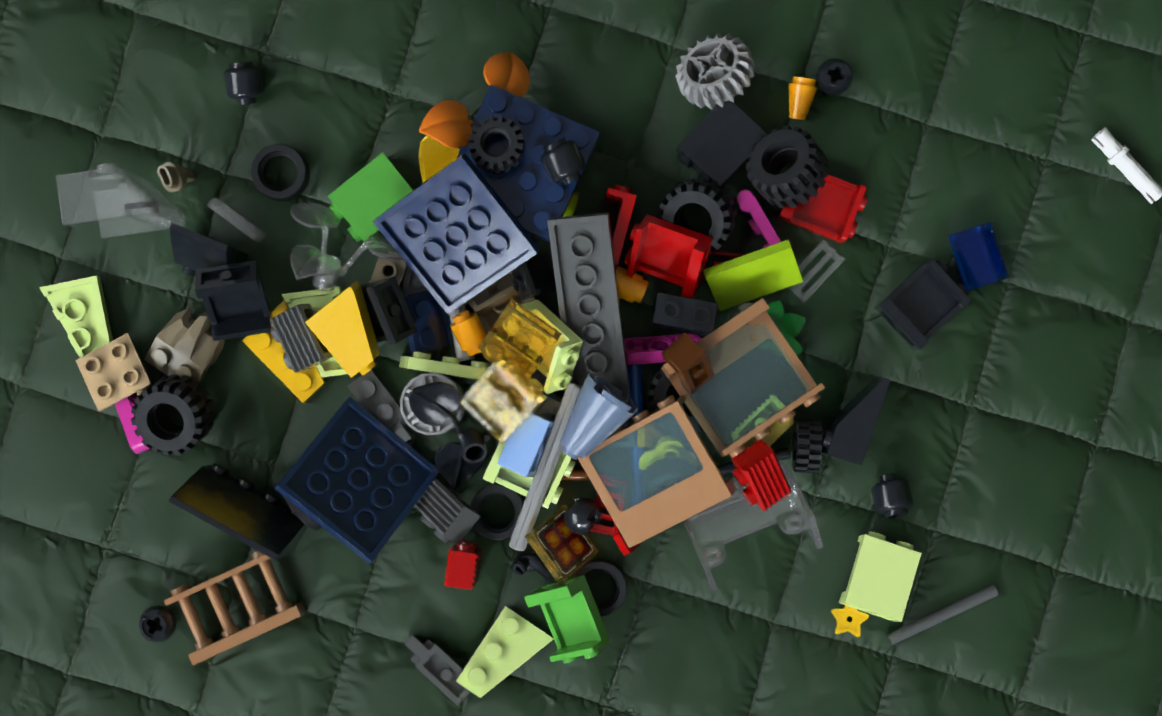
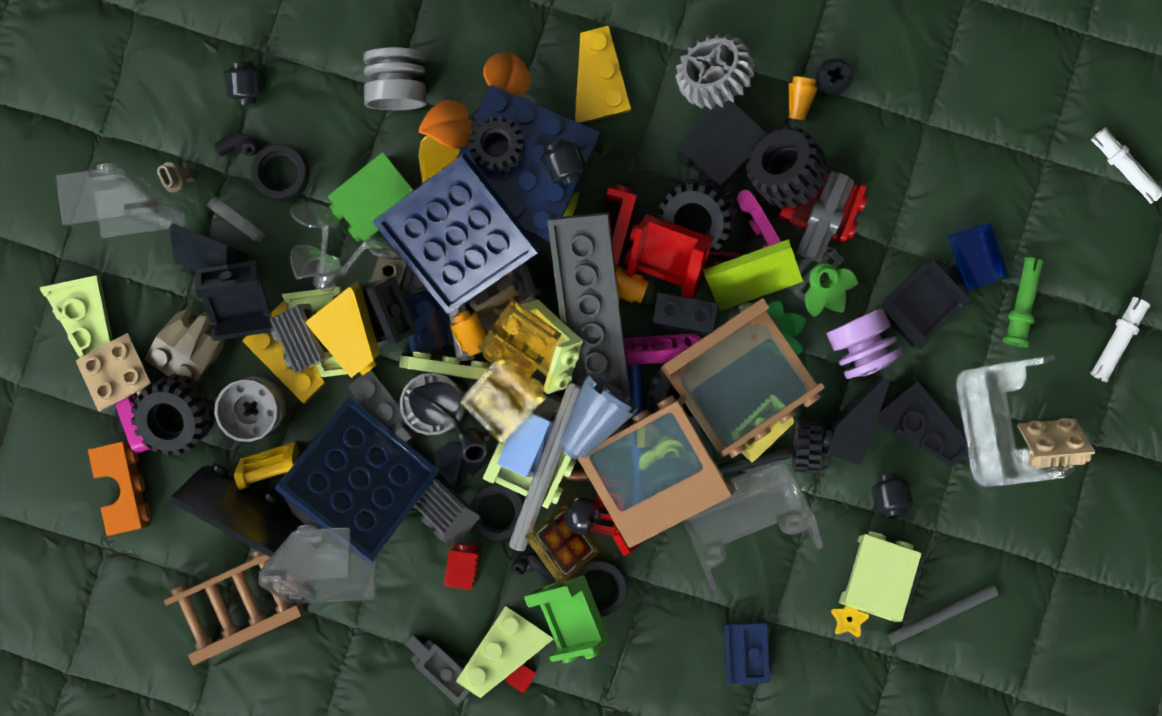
(130, 509): none -> orange arch
(147, 626): black piece -> none
(233, 409): none -> light grey wheel
(238, 142): none -> black arm
(265, 464): none -> yellow plate
(318, 568): none -> clear windscreen
(394, 74): none -> light grey wheel
(521, 677): none -> red piece
(600, 80): none -> yellow wing
(689, 362): reddish brown plate -> none
(746, 653): none -> dark blue plate
(761, 475): red brick -> none
(825, 216): none -> dark grey piece
(830, 291): none -> bright green plate
(865, 344): none -> lavender wheel
(923, 424): none -> black wing
(989, 425): none -> clear windscreen
(1022, 316): none -> bright green pin
(1055, 441): none -> tan hinge
(1119, 340): none -> white pin

